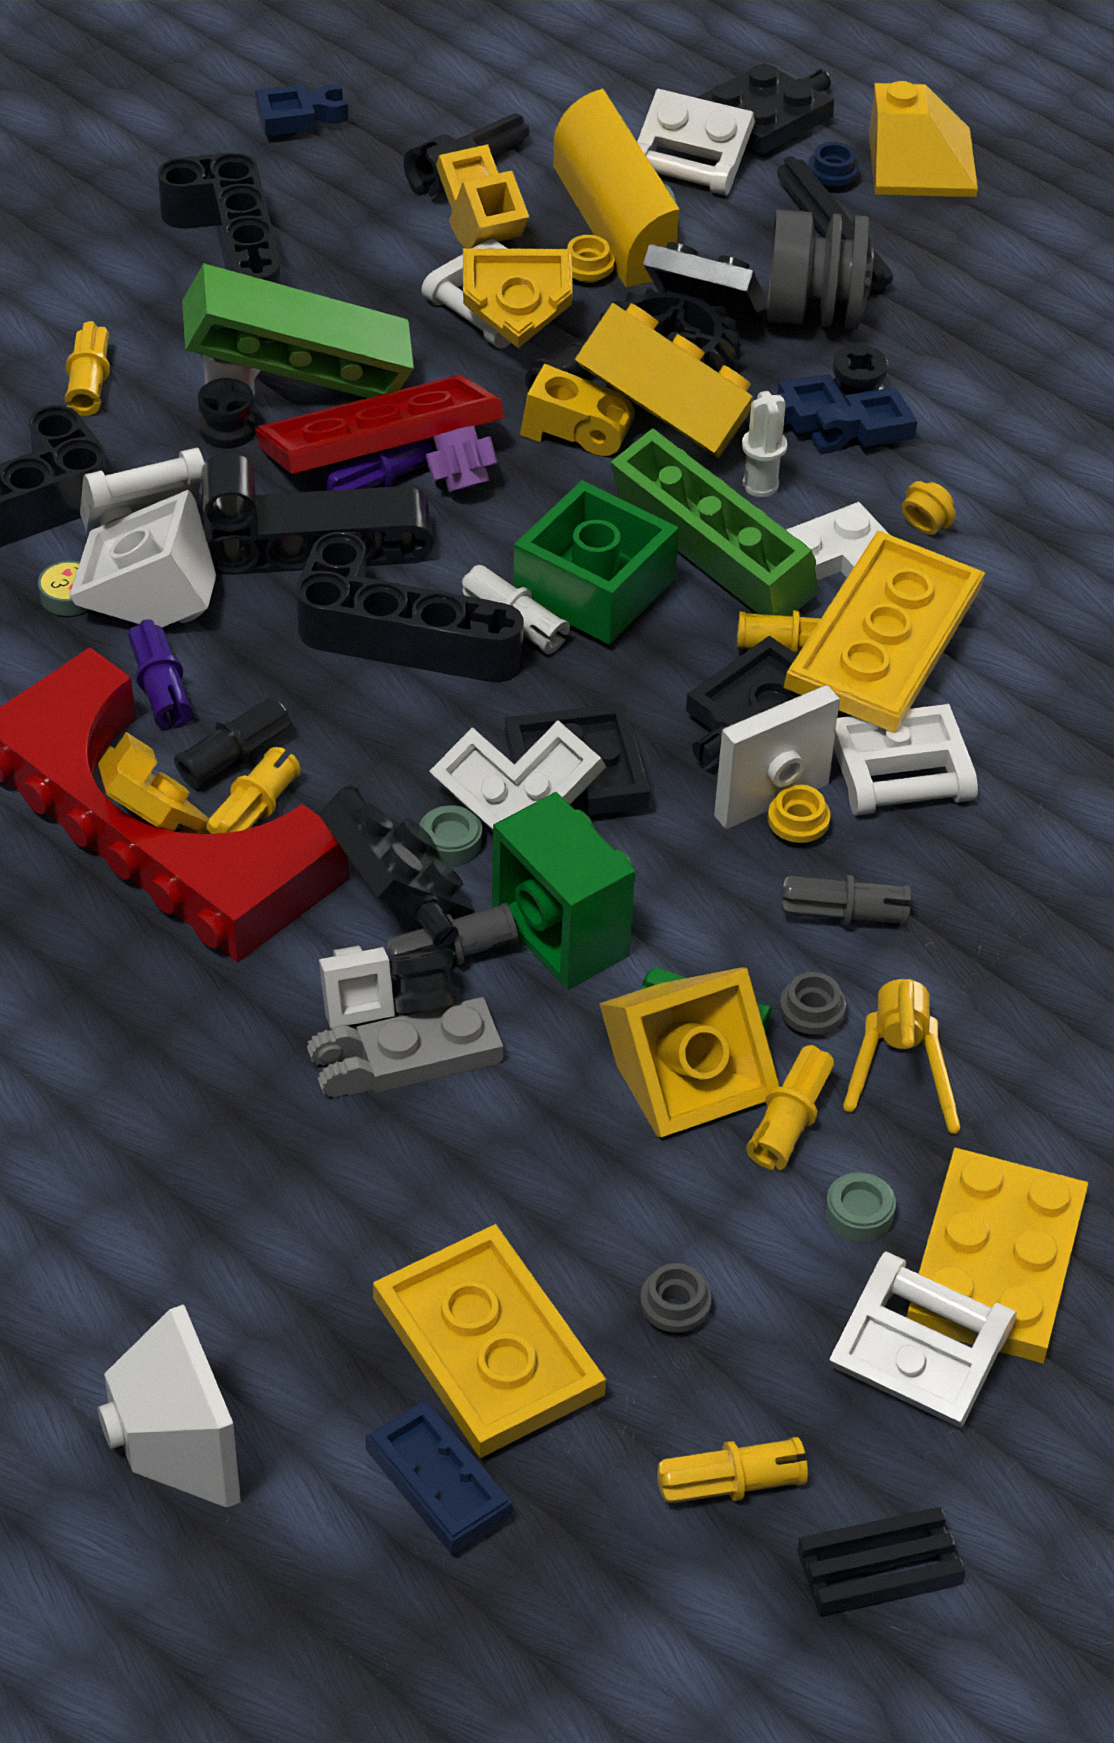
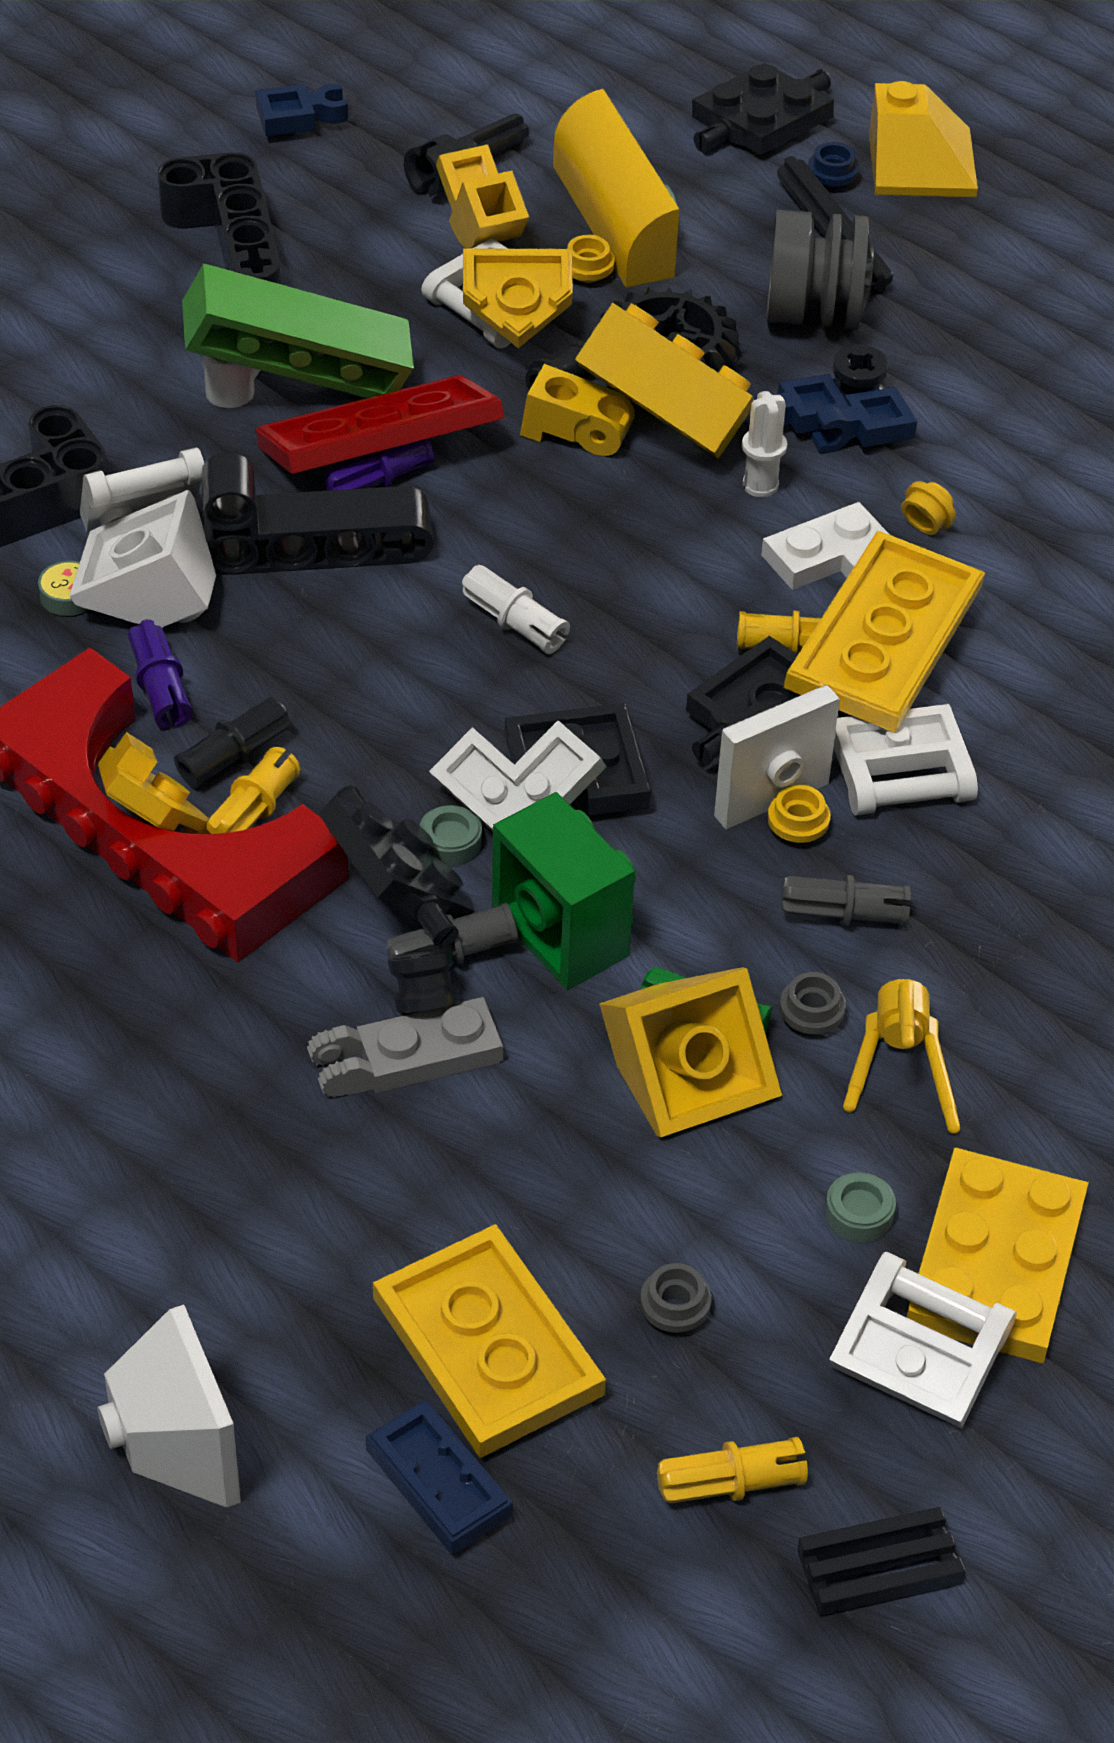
(87, 369): yellow axle -> none
(226, 413): black wheel -> none
(356, 986): white tile -> none
(400, 622): black beam -> none
(461, 458): medium lavender gear -> none
(596, 561): green brick -> none
(699, 130): white plate -> none
(717, 526): bright green brick -> none
(725, 280): black plate -> none
(790, 1109): yellow axle -> none

